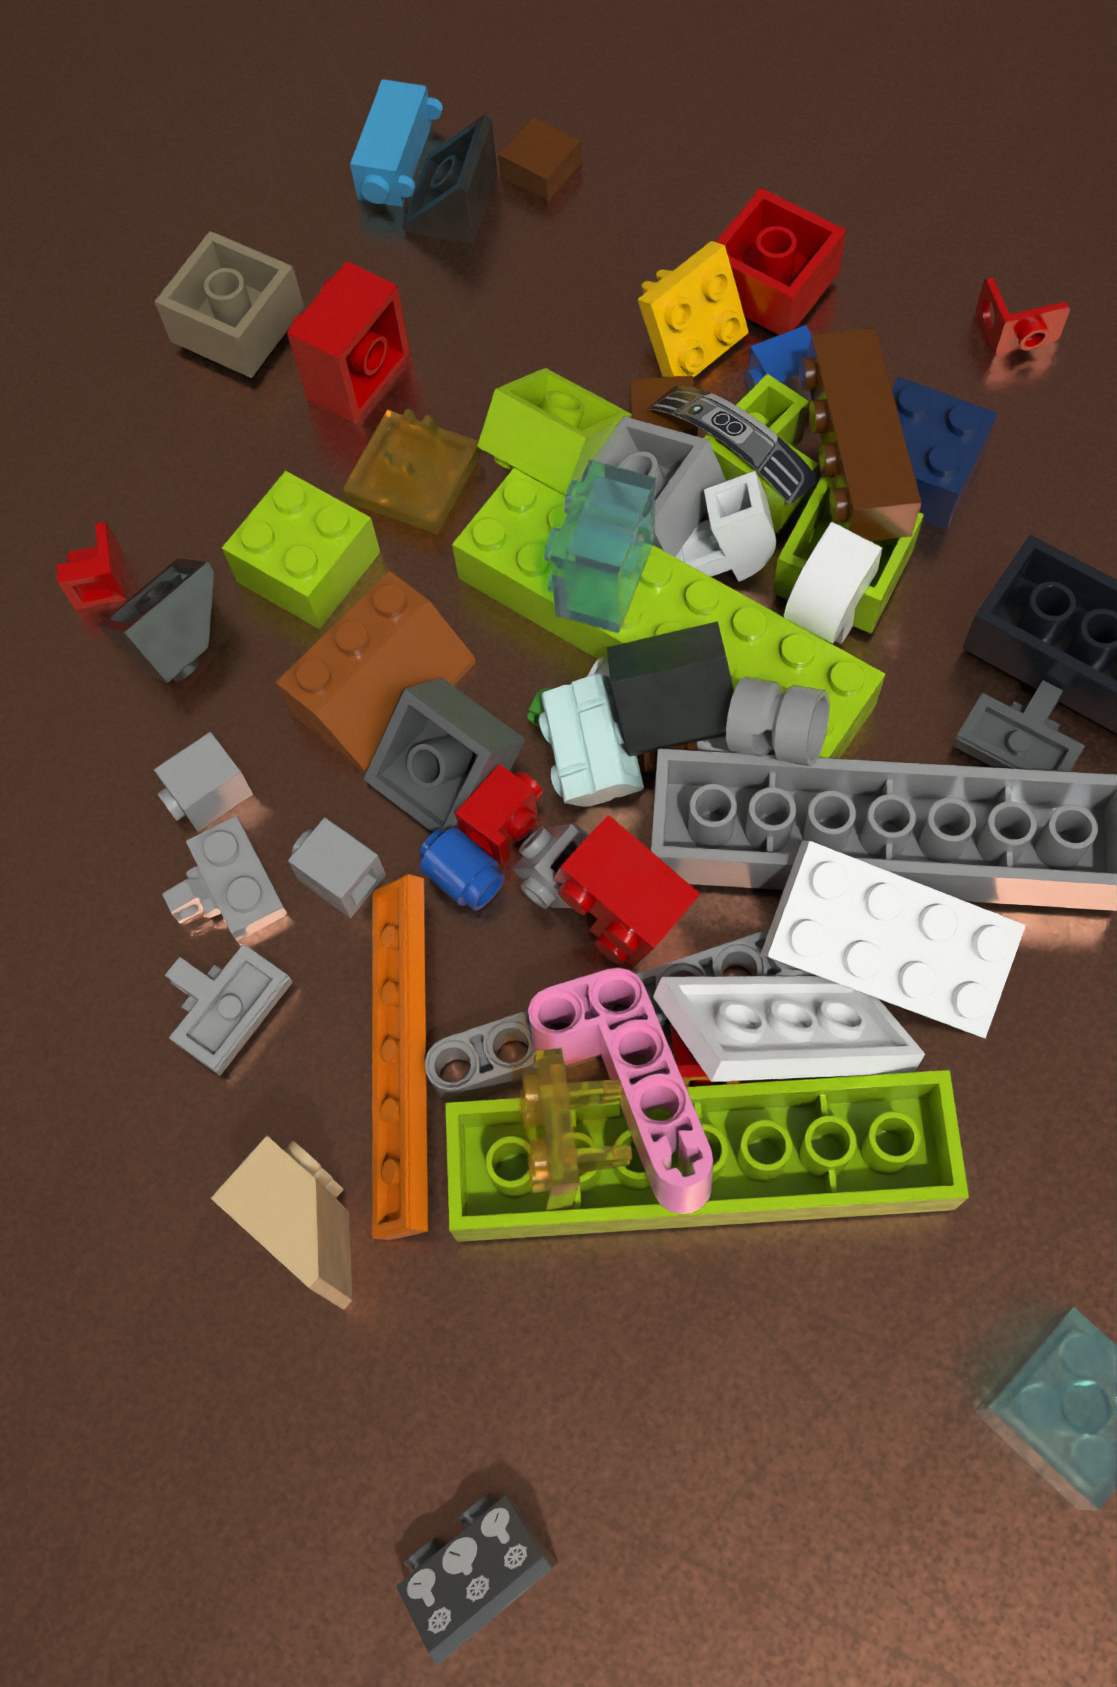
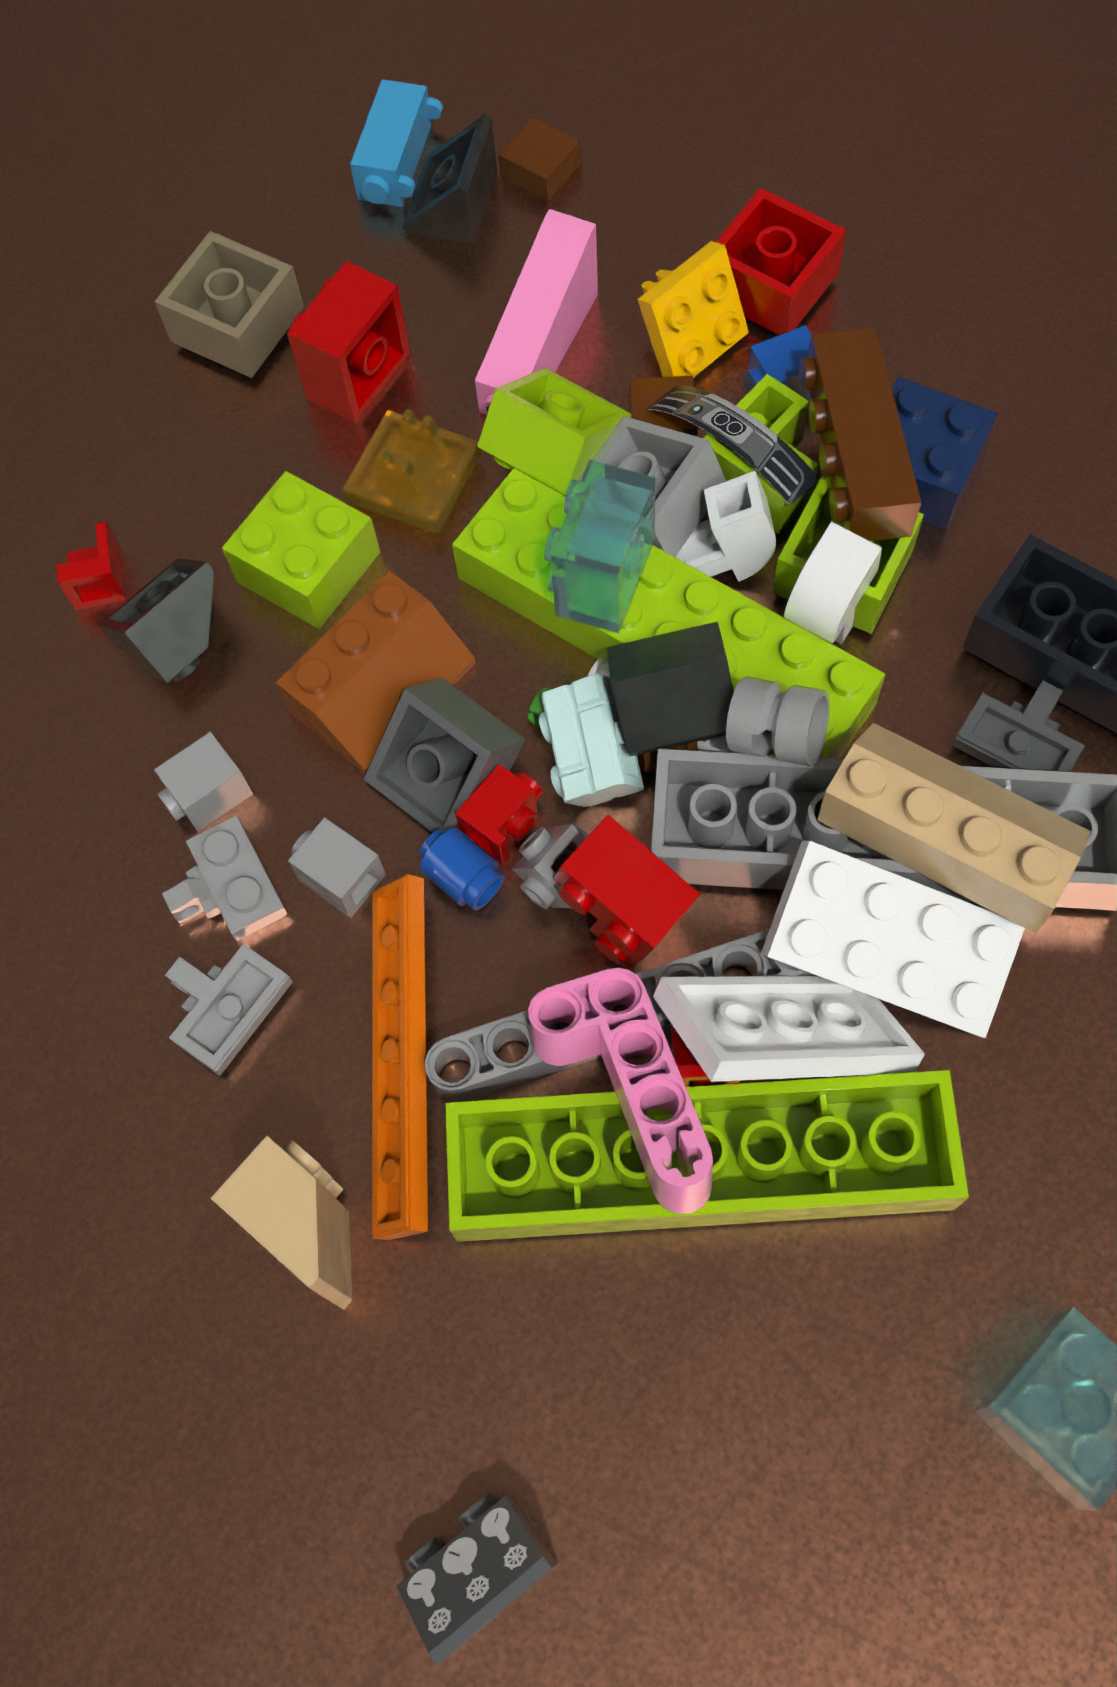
(545, 305): none -> bright pink slope
(546, 1107): clear yellow plate -> none
(953, 827): none -> tan slope
(1018, 330): red bracket -> none

